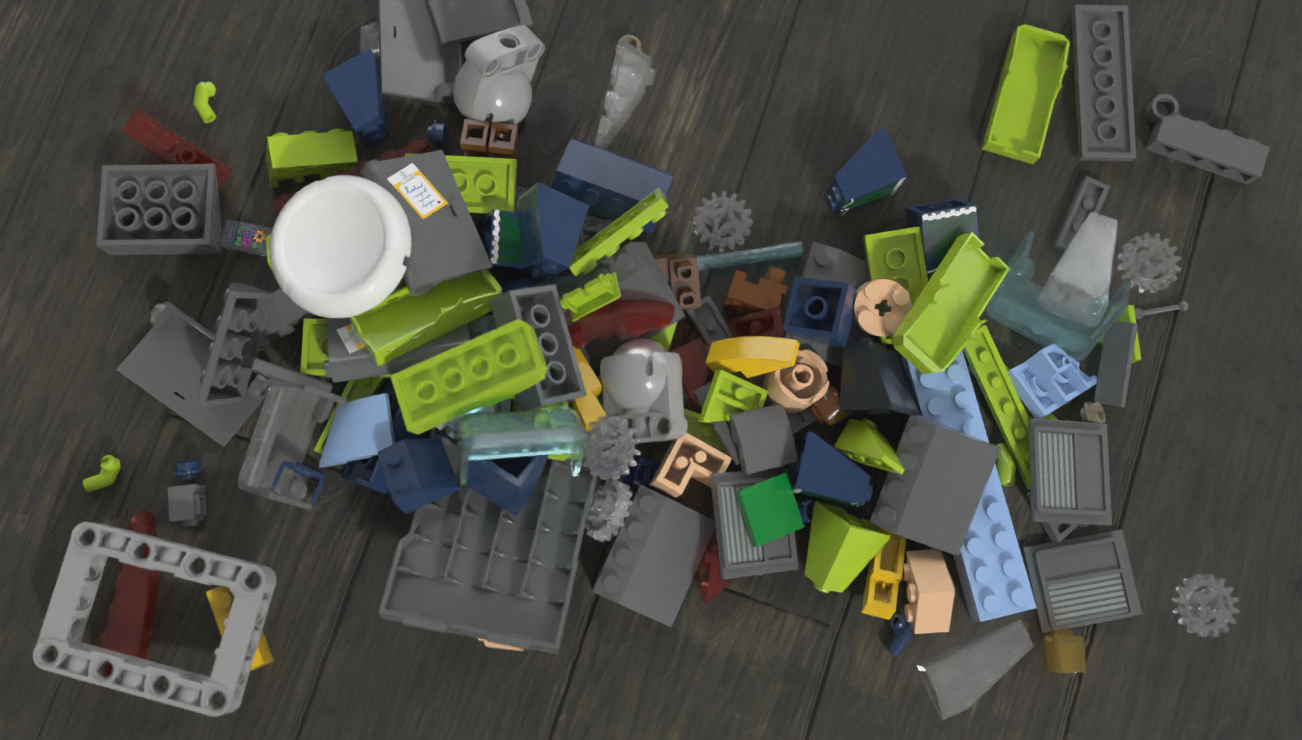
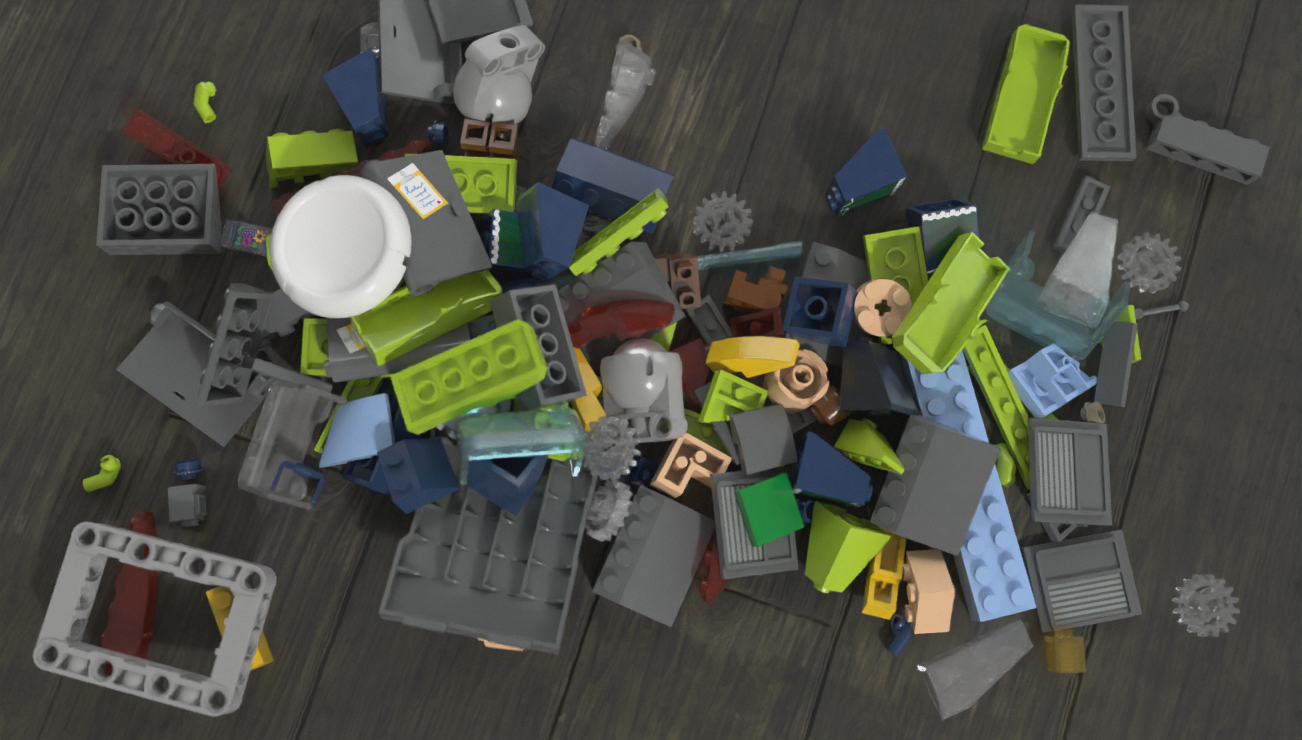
(594, 296): lime hinge -> none

